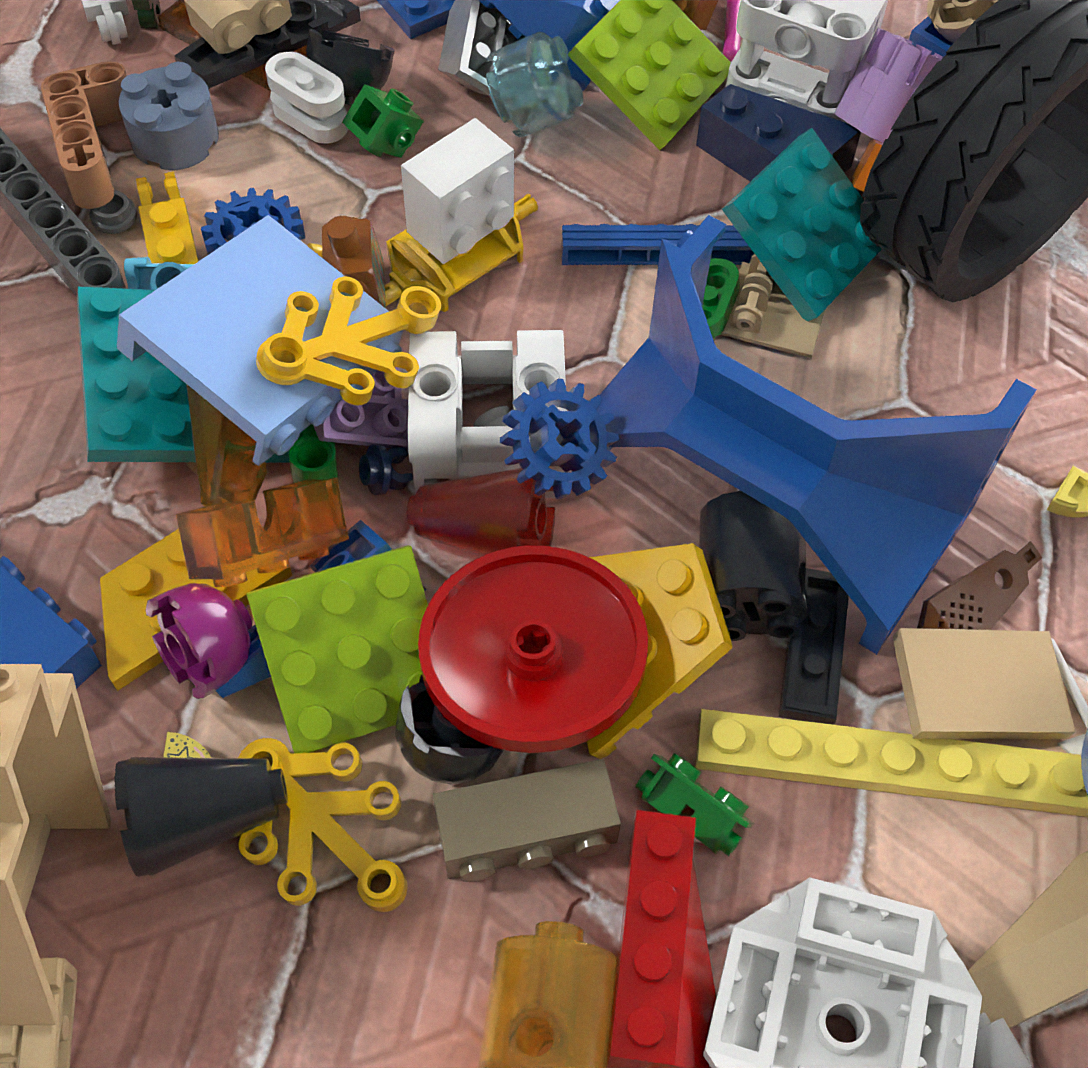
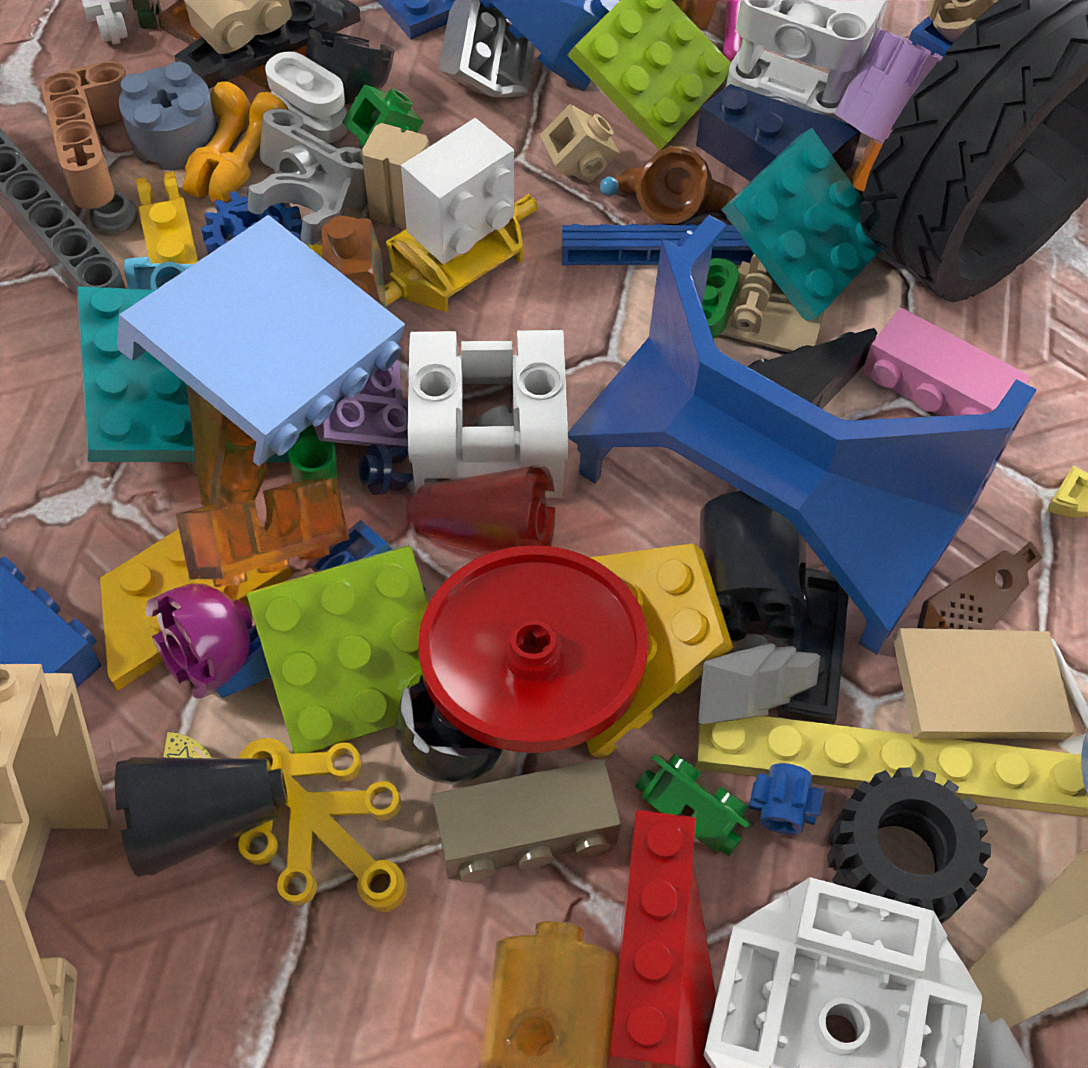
(213, 167): none -> light orange piece
(306, 173): none -> light grey piece
(382, 162): none -> tan brick
(415, 314): yellow plant -> none
(533, 83): clear light blue brick -> none
(580, 143): none -> tan brick
(582, 445): blue gear -> none
(672, 186): none -> dark orange piece
(754, 680): none -> light grey connector
(786, 799): none -> blue gear
(819, 370): none -> black slope
(931, 813): none -> black tyre
(937, 368): none -> bright pink brick

